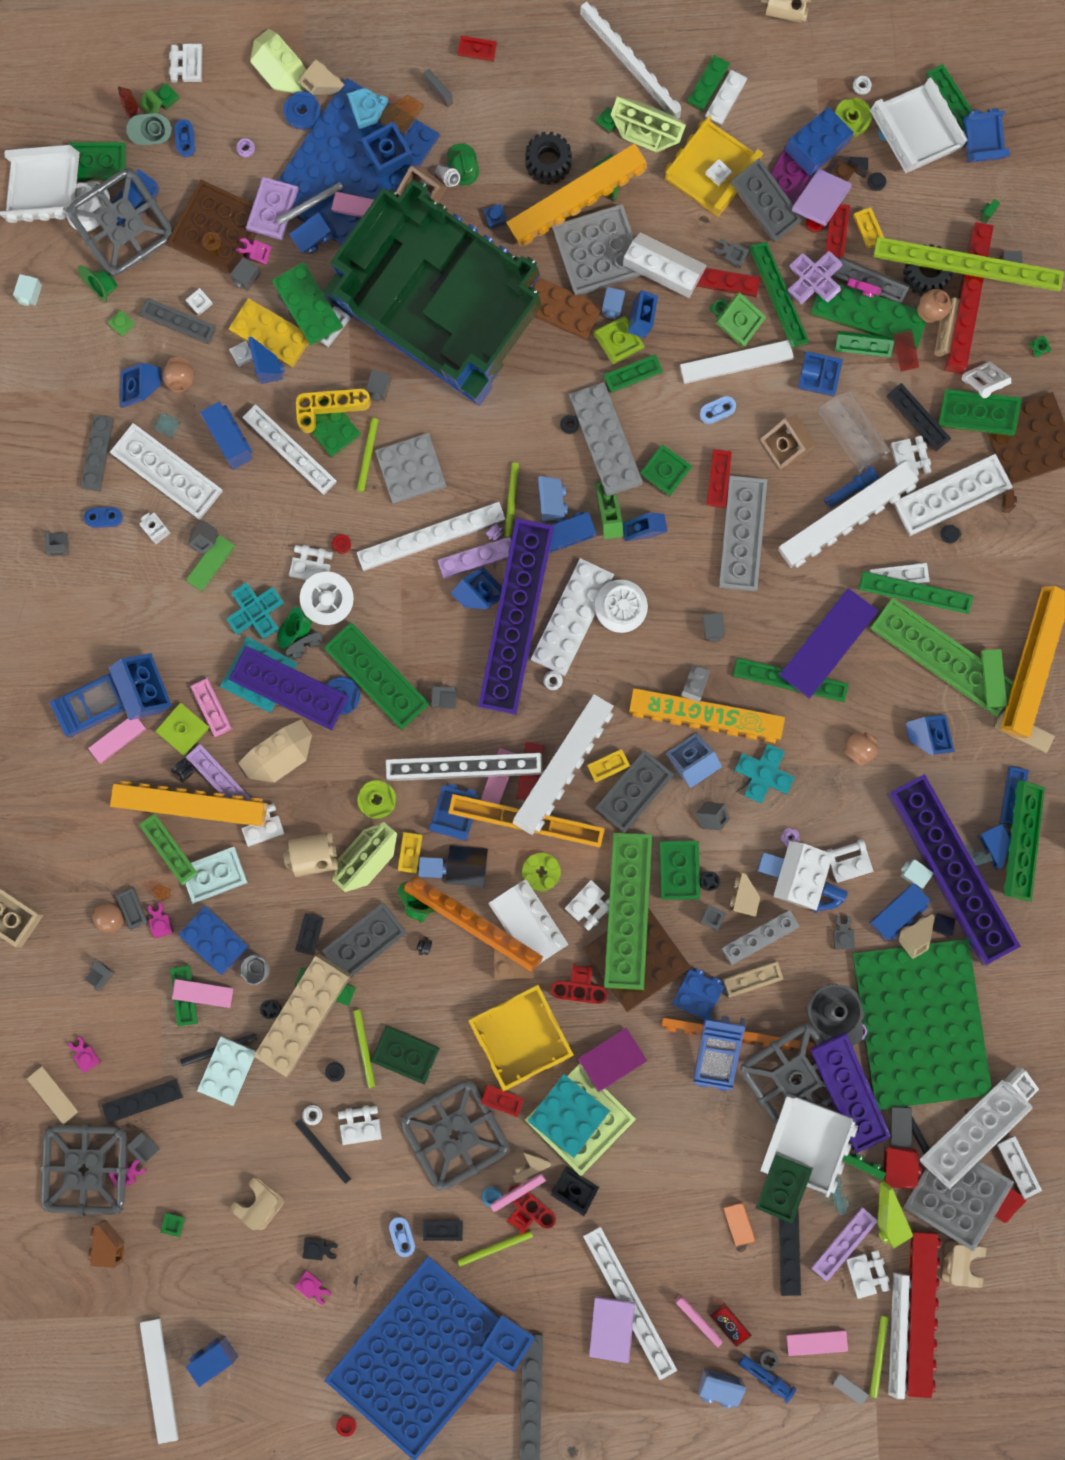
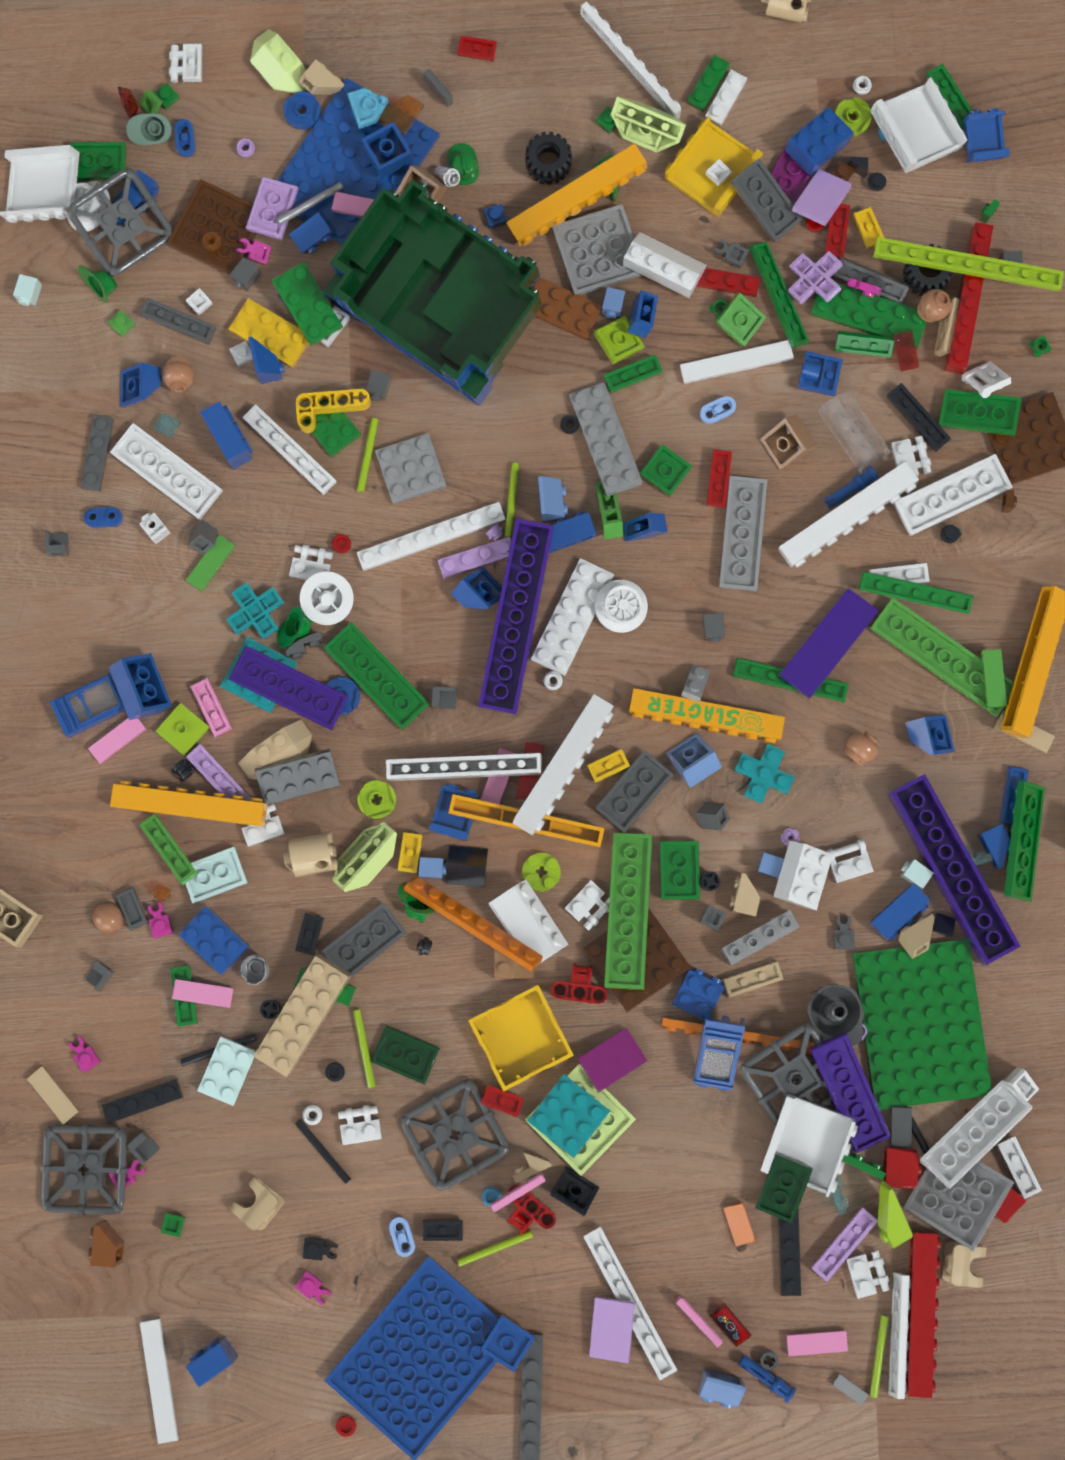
(297, 776): none -> plate
(833, 892): blue plant -> none

